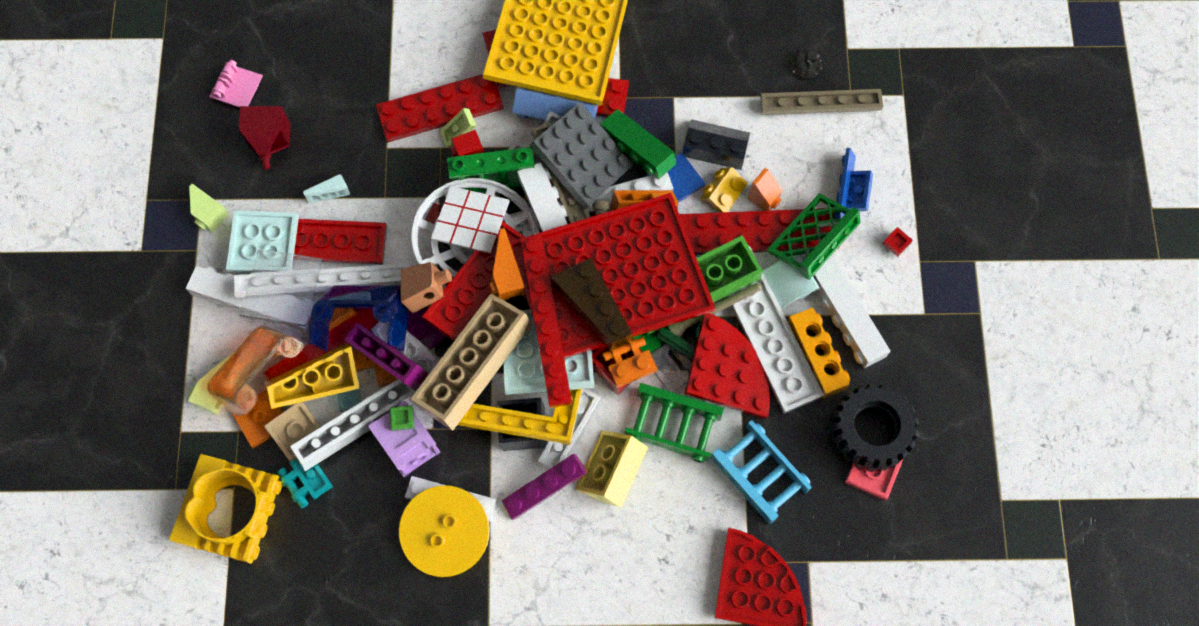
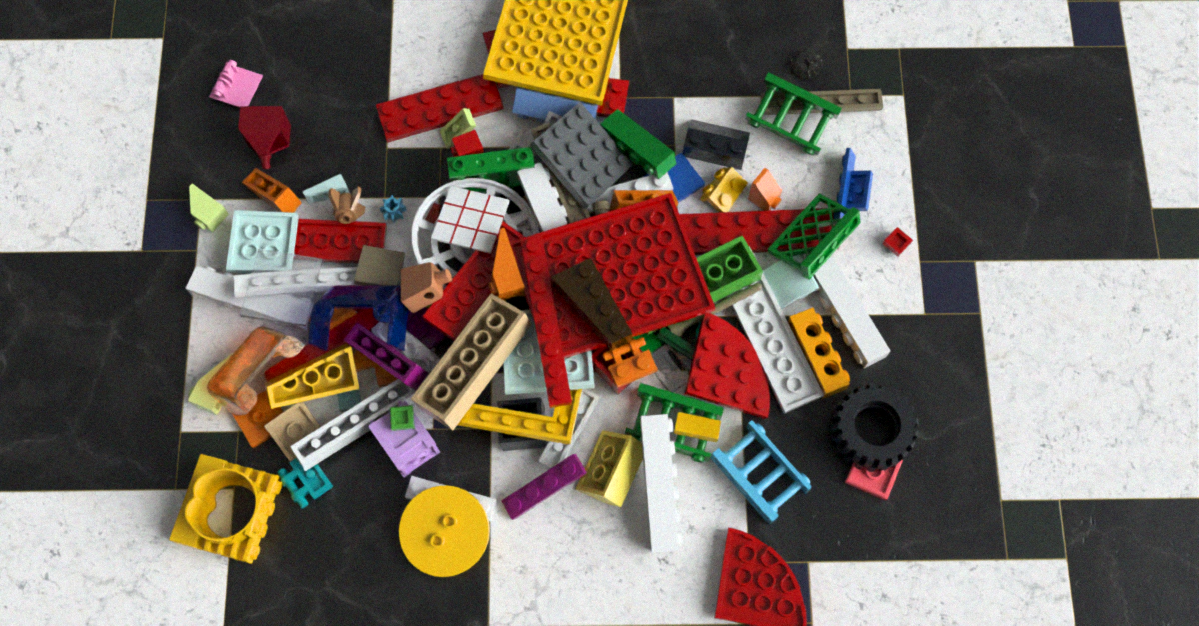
(272, 191): none -> orange slope
(346, 206): none -> medium nougat brick
(379, 266): none -> dark tan tile
(398, 209): none -> medium azure gear
(659, 483): none -> white brick
(697, 427): none -> yellow slope
(792, 94): none -> green fence

